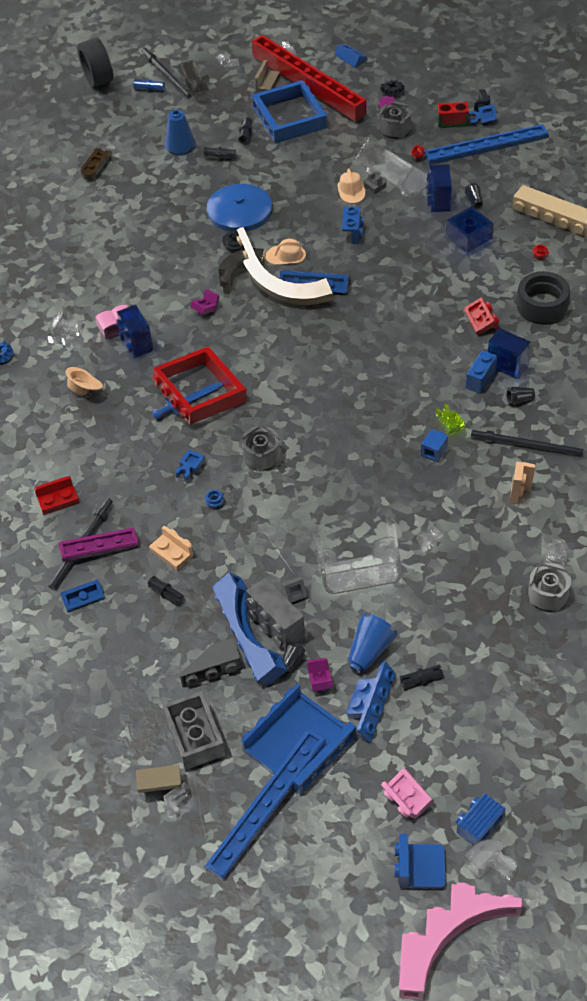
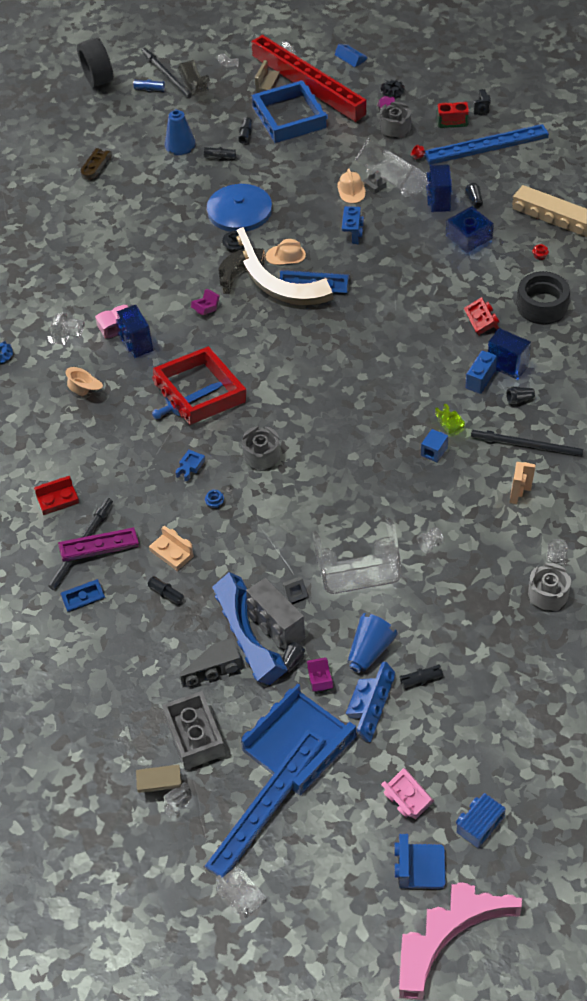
(241, 892): none -> clear bracket
(486, 114): blue plate -> none
(490, 855): clear brick -> none

